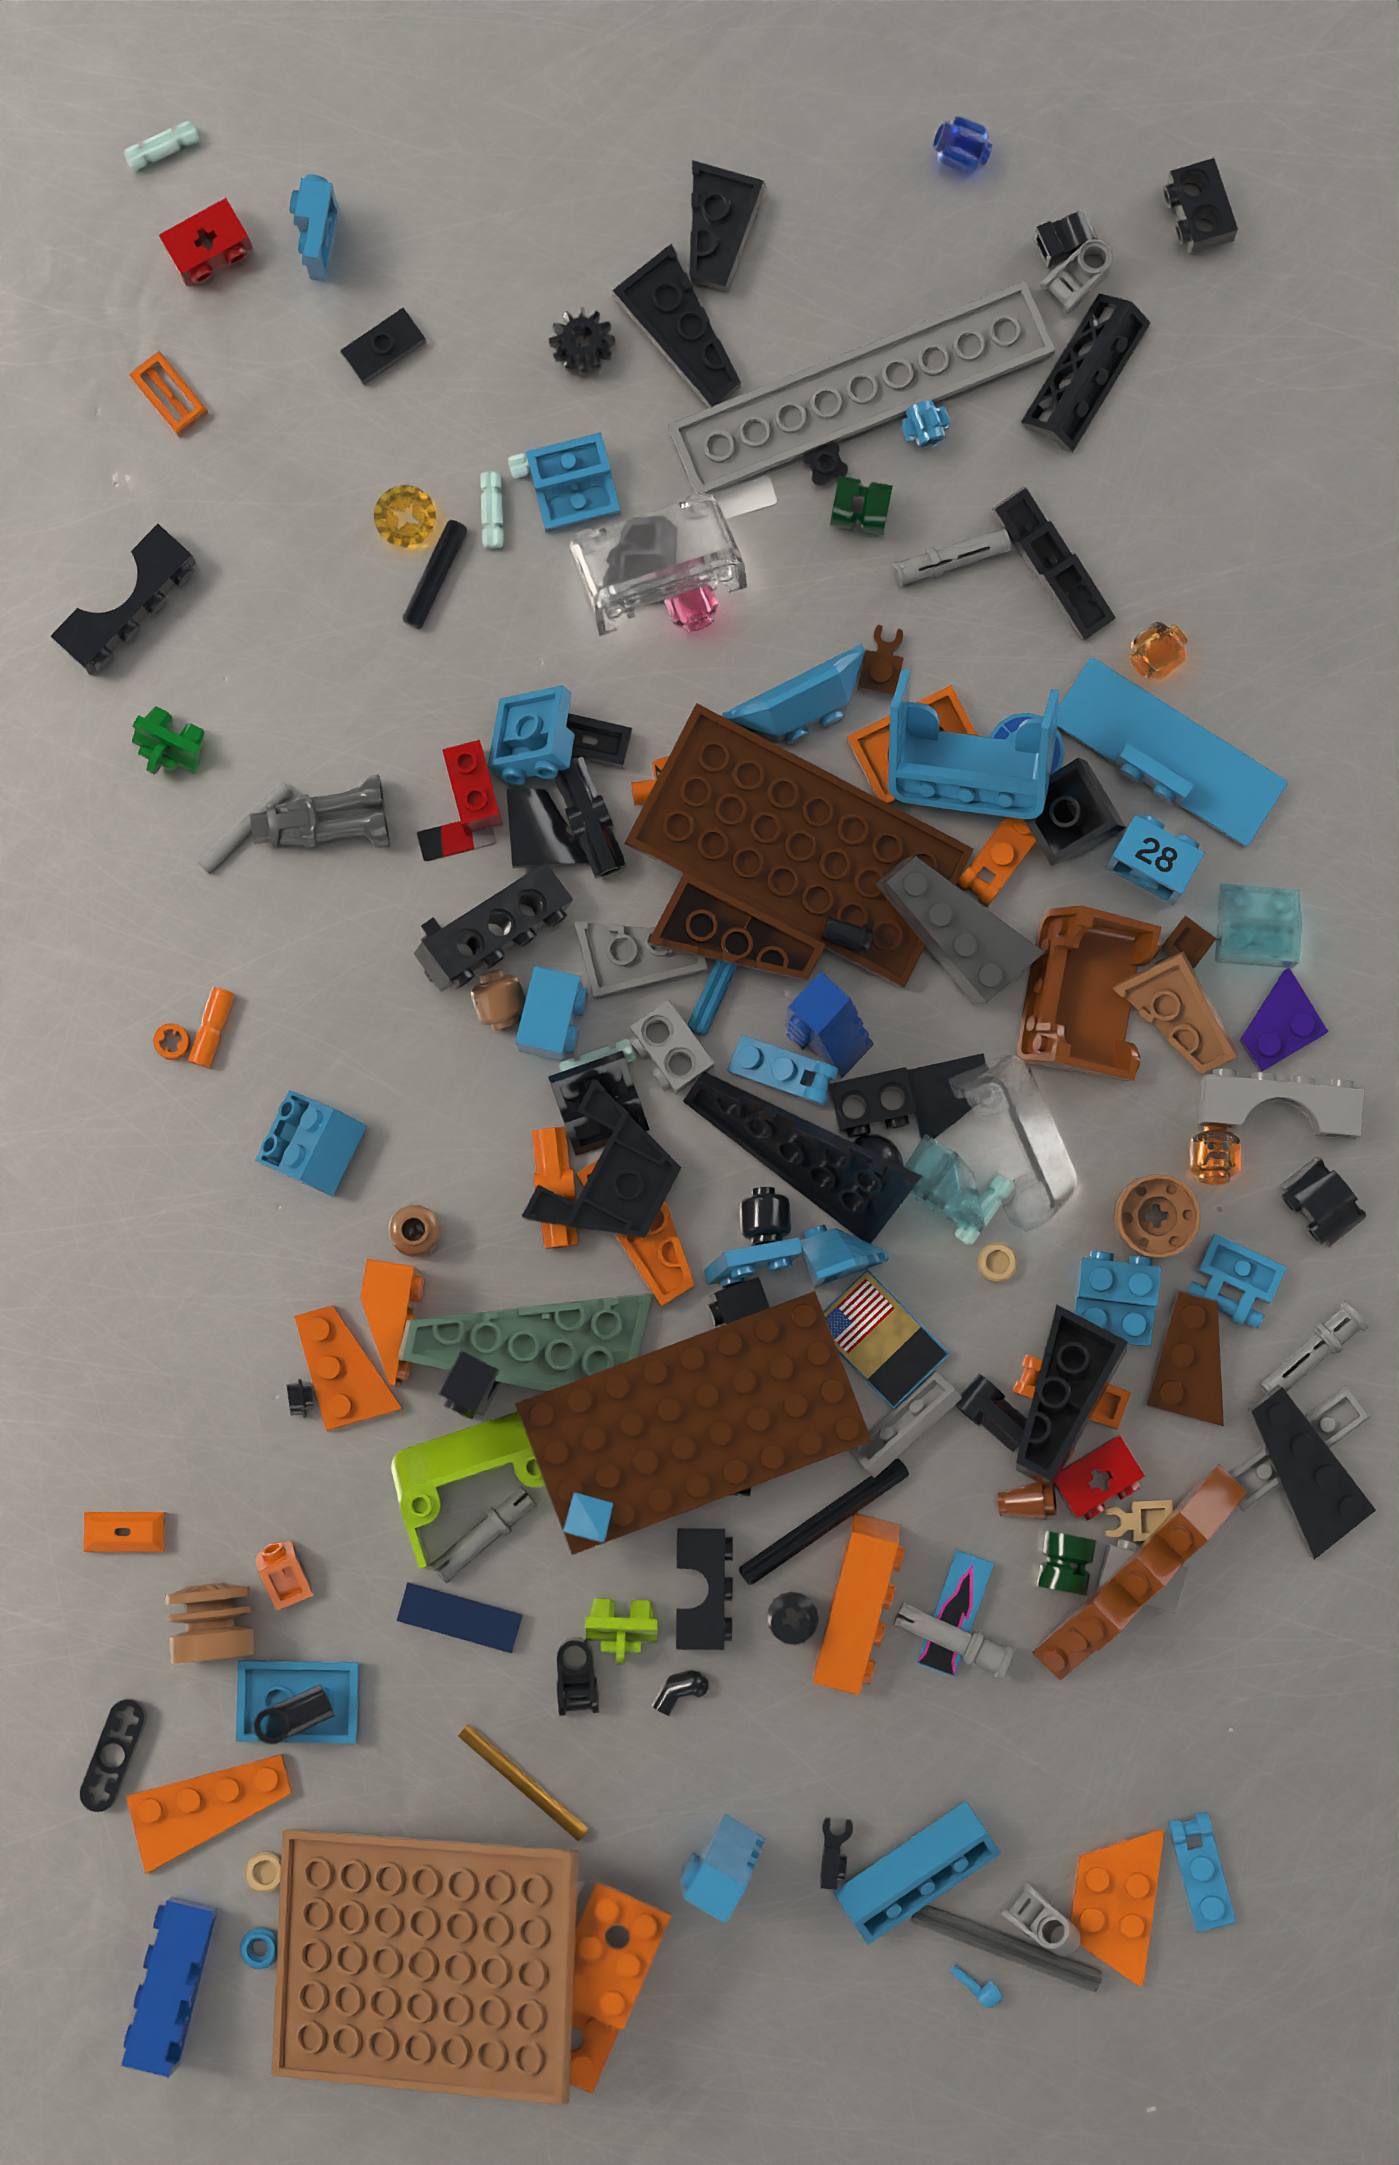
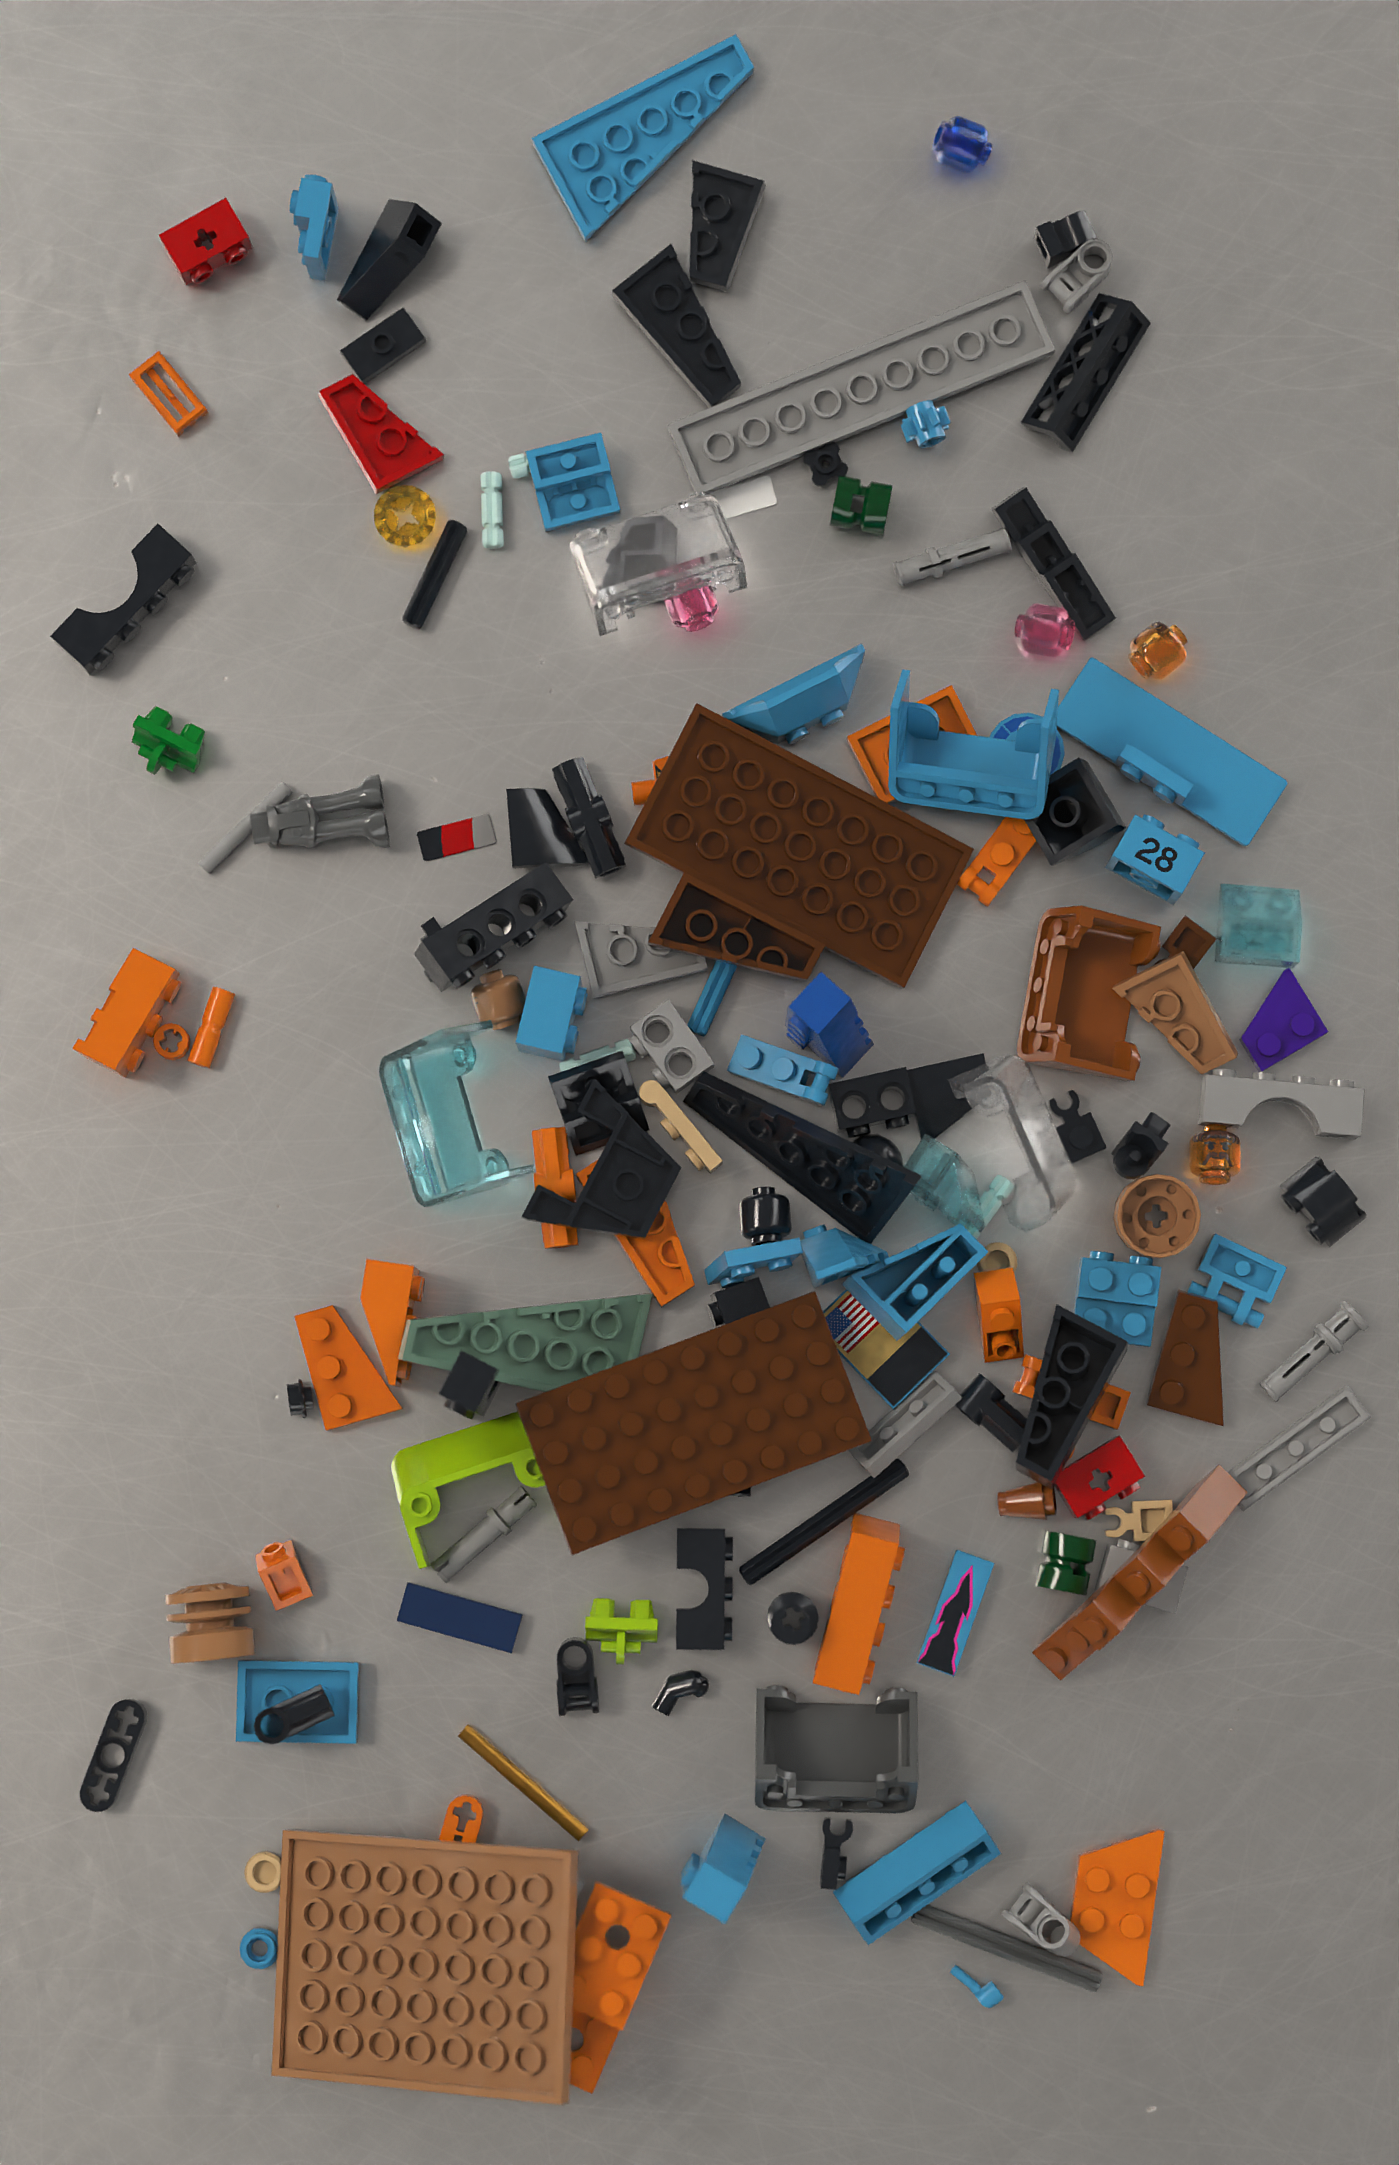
(129, 1013): none -> orange wedge
(146, 1531): orange piece -> none
(161, 145): light aqua axle -> none
(170, 1986): blue wedge -> none
(193, 1810): orange wing -> none
(311, 1142): dark azure slope -> none
(376, 437): none -> red wing
(389, 256): none -> black slope
(408, 1218): medium nougat head -> none
(436, 1118): none -> clear light blue windscreen
(451, 1820): none -> orange beam
(472, 786): red brick -> none
(532, 735): dark azure plate -> none
(588, 1517): dark azure slope -> none
(589, 327): black gear -> none
(611, 738): black piece -> none
(622, 142): none -> dark azure wing
(678, 1125): none -> tan plate
(836, 1753): none -> dark grey windscreen
(847, 934): black pin -> none
(881, 668): reddish brown plate -> none
(914, 1280): none -> dark azure wedge
(961, 933): dark grey wedge -> none
(972, 1647): light grey pin -> none
(999, 1314): none -> orange slope
(1045, 630): none -> clear pink head
(1077, 1132): none -> black plate
(1140, 1147): none -> black hips
(1202, 1873): dark azure plate -> none
(1209, 205): black brick -> none
(1315, 1483): black wing -> none

